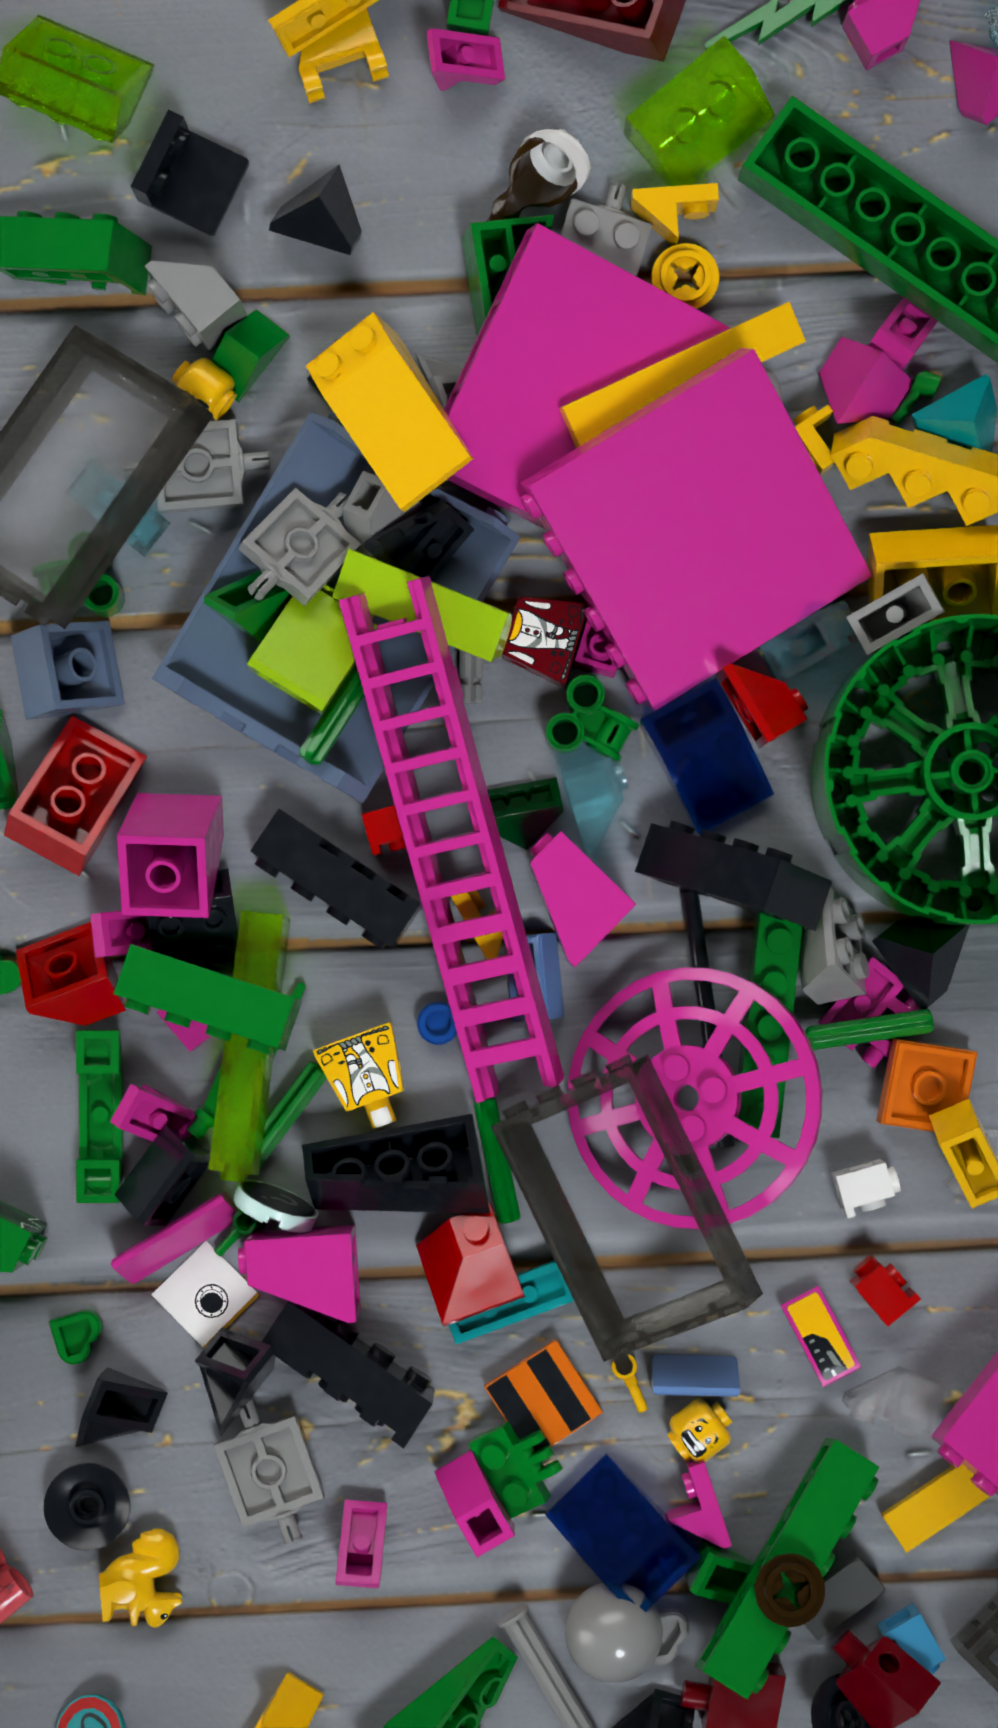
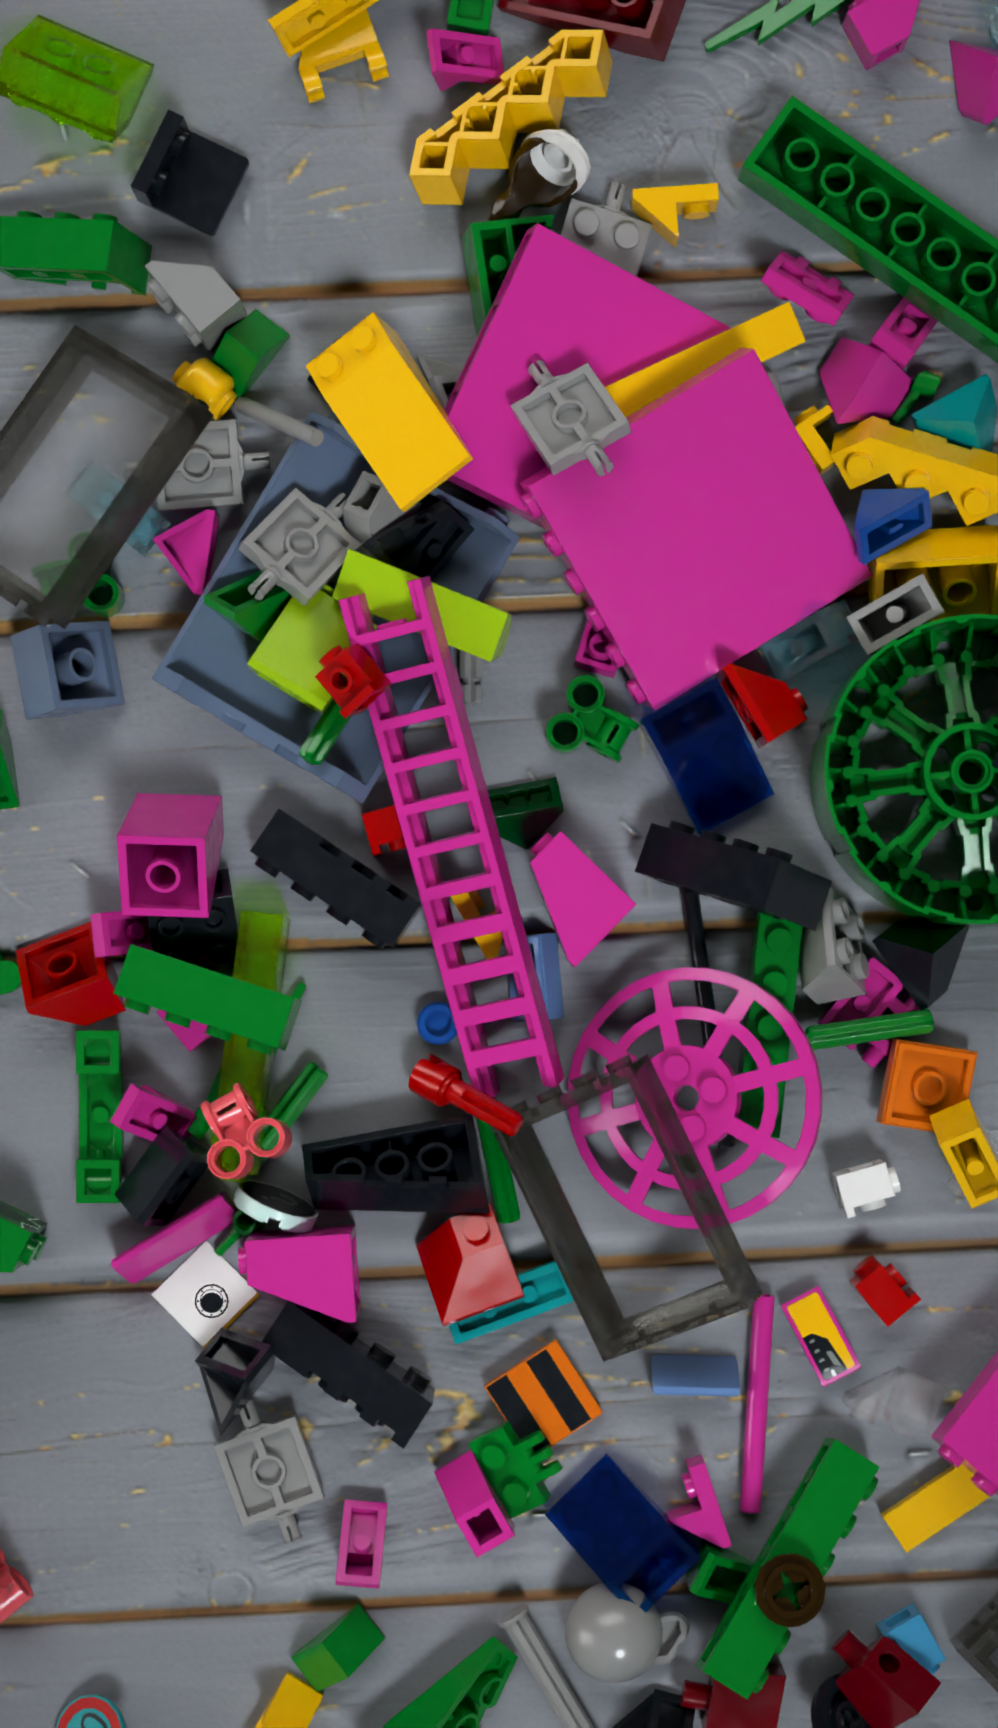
(72, 1521): black dish -> none
(74, 795): red slope -> none
(75, 1334): green tile -> none
(119, 1408): black slope -> none
(130, 1579): yellow animal -> none
(192, 548): none -> dark pink slope
(240, 1130): none -> coral piece
(279, 421): none -> light grey bar
(321, 215): black slope -> none
(339, 1648): none -> green slope
(364, 680): none -> red brick
(365, 1071): torso -> none
(443, 1085): none -> red piece
(523, 102): none -> yellow brick
(544, 637): torso -> none
(570, 418): none -> light grey plate
(594, 799): clear light blue slope -> none
(632, 1384): yellow hand -> none
(686, 258): yellow gear -> none
(699, 116): clear neon green slope -> none
(700, 1430): yellow head -> none
(757, 1404): none -> dark pink piece
(796, 281): none -> dark pink plate
(847, 1591): dark grey slope -> none
(889, 519): none -> blue slope

